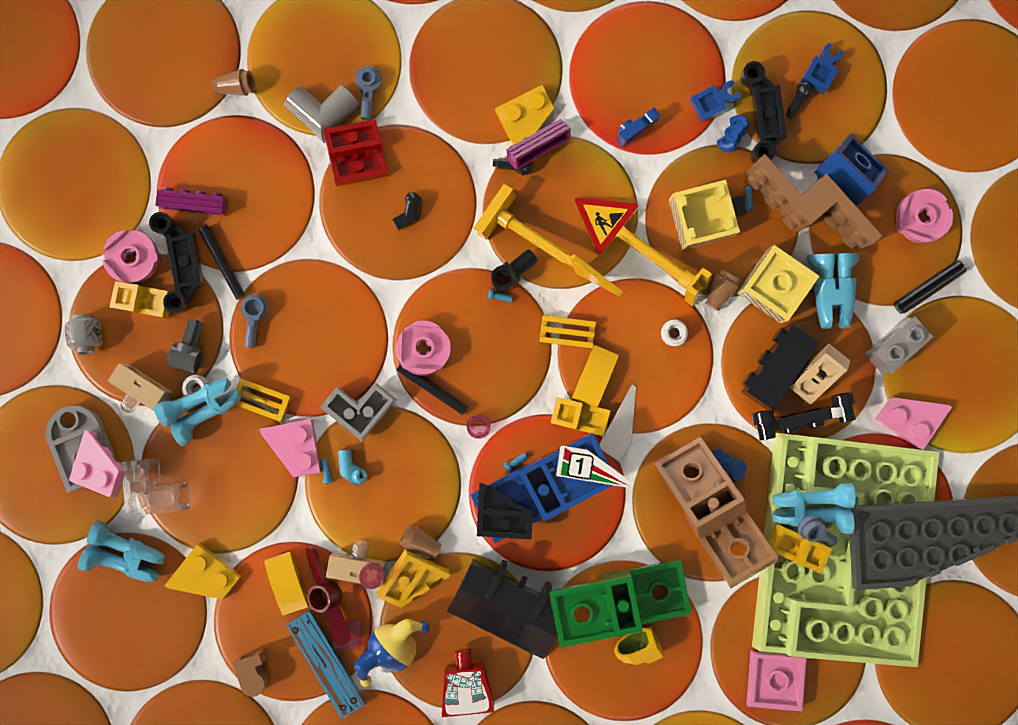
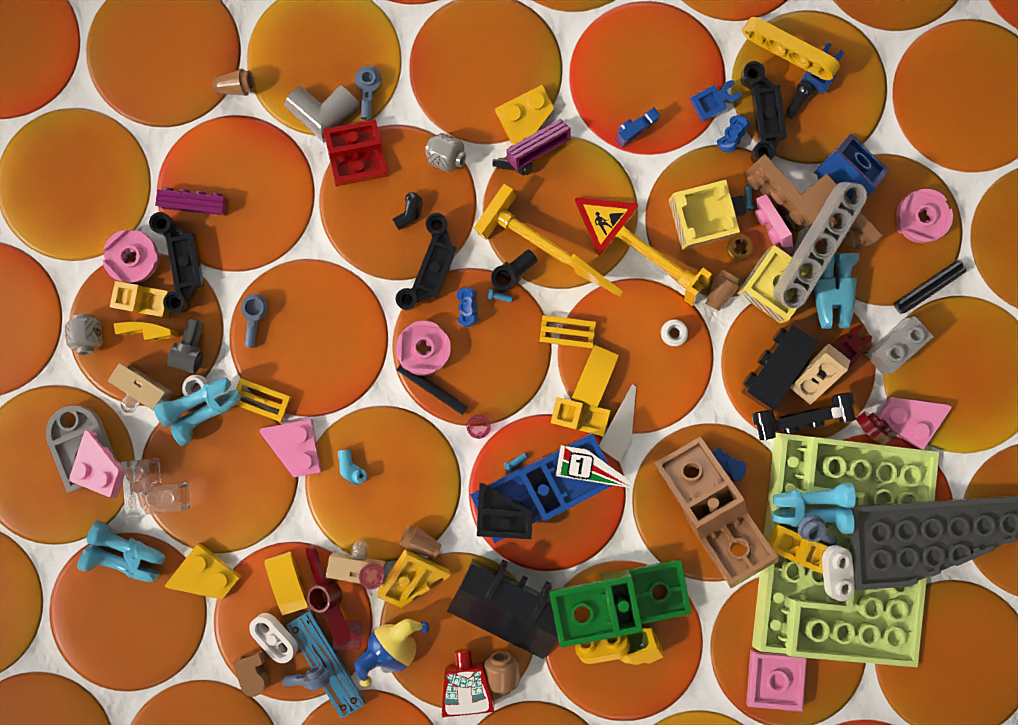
(150, 331): none -> yellow slope
(222, 262): black bar -> none
(272, 639): none -> white plate
(314, 679): none -> sand blue plate
(326, 473): dark azure piece -> none
(361, 416): light grey brick -> none
(433, 268): none -> black plate
(445, 152): none -> light grey head
(467, 306): none -> blue piece
(502, 673): none -> medium nougat head
(603, 650): none -> yellow plate
(731, 246): none -> pearl gold bush
(777, 230): none -> bright pink wing
(791, 48): none -> yellow beam
(831, 238): none -> light grey beam
(837, 574): none -> white plate
(850, 345): none -> dark red plate
(874, 427): none -> dark red plate

